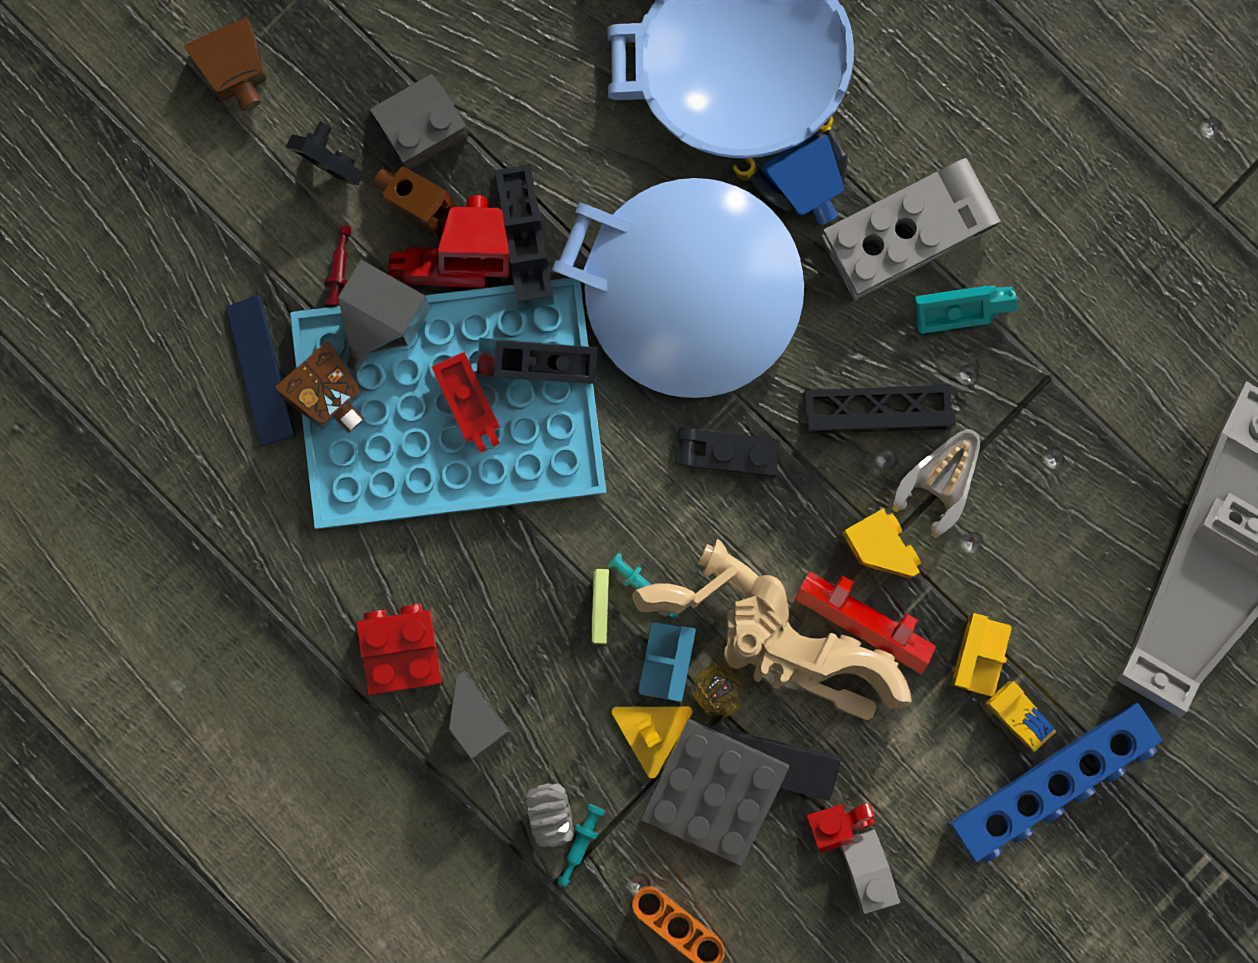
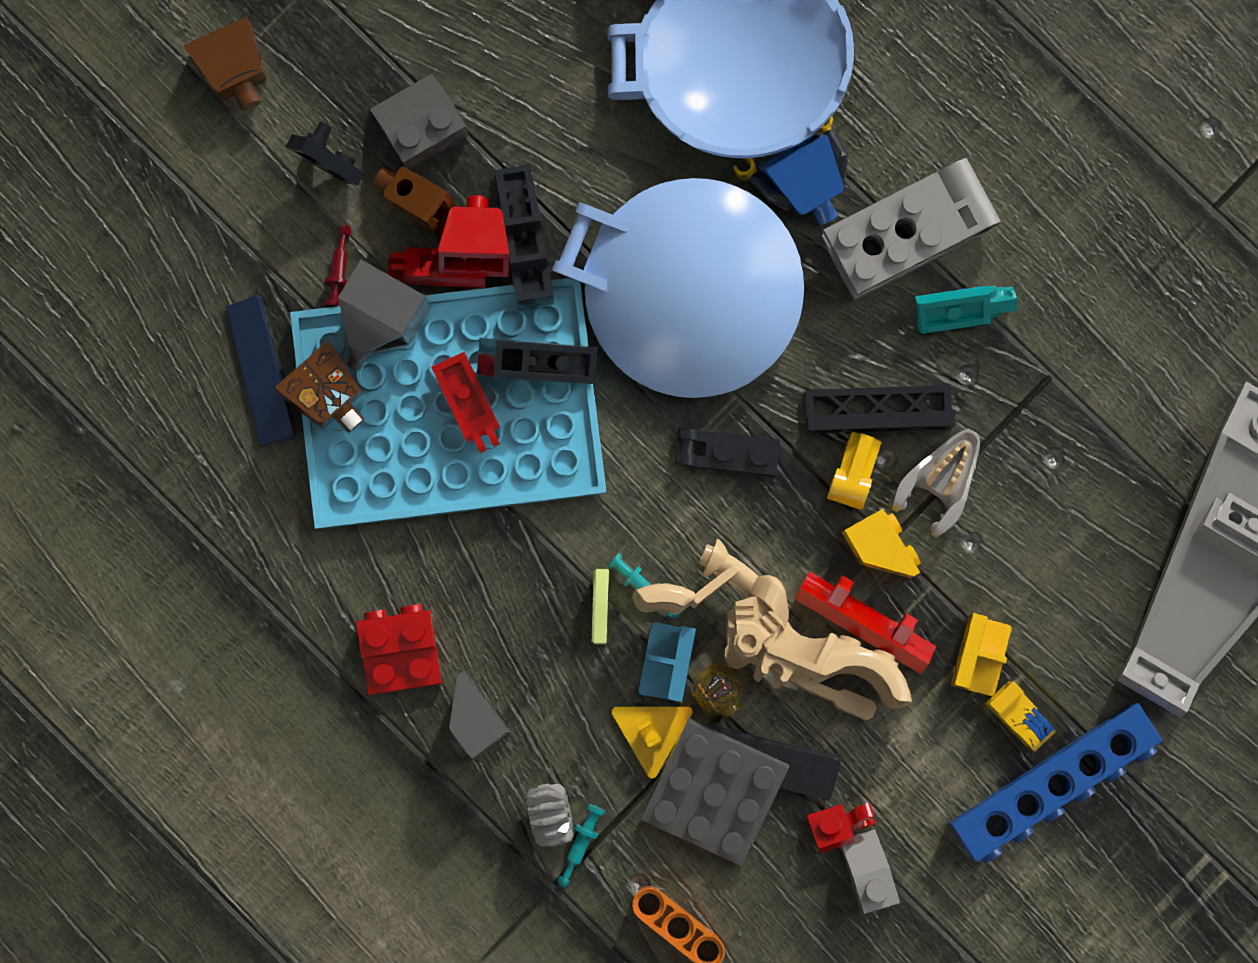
(852, 479): none -> yellow piece

